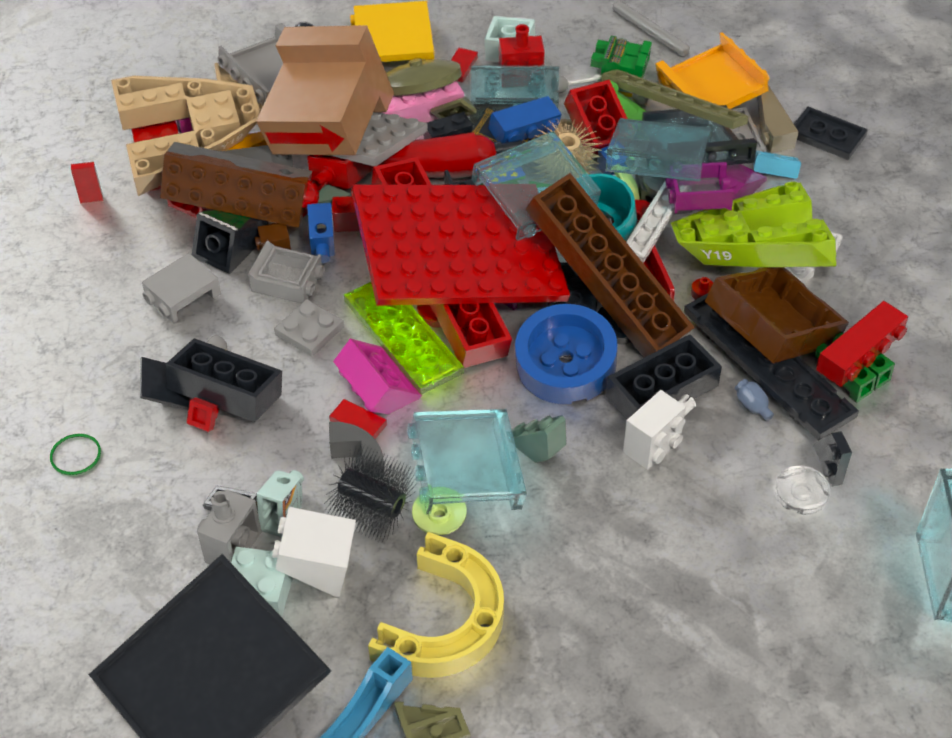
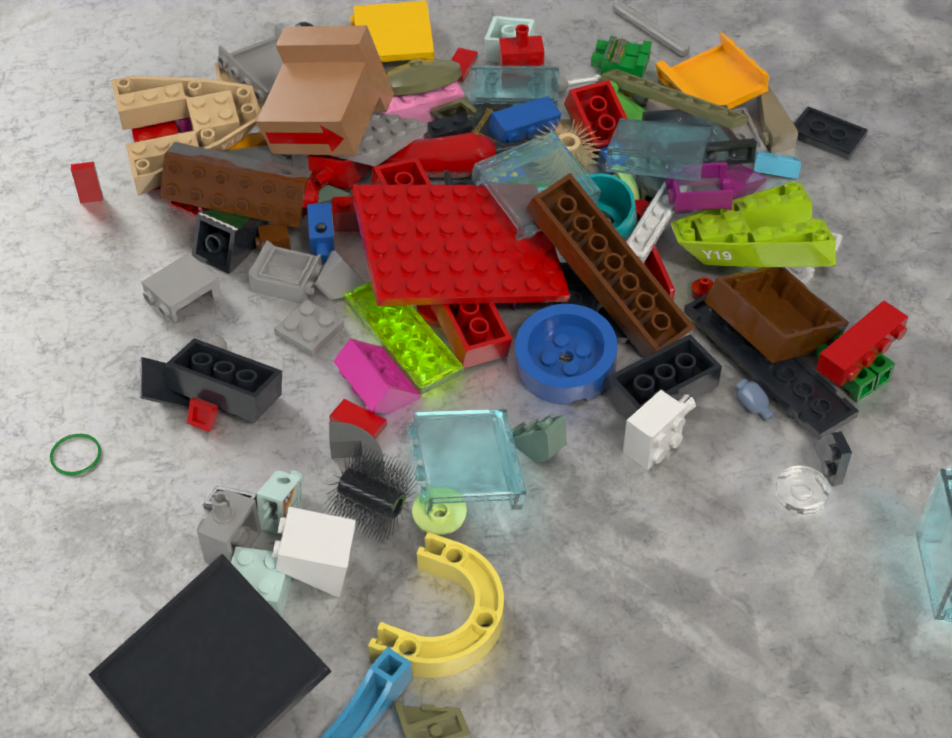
(338, 277): none -> light grey slope

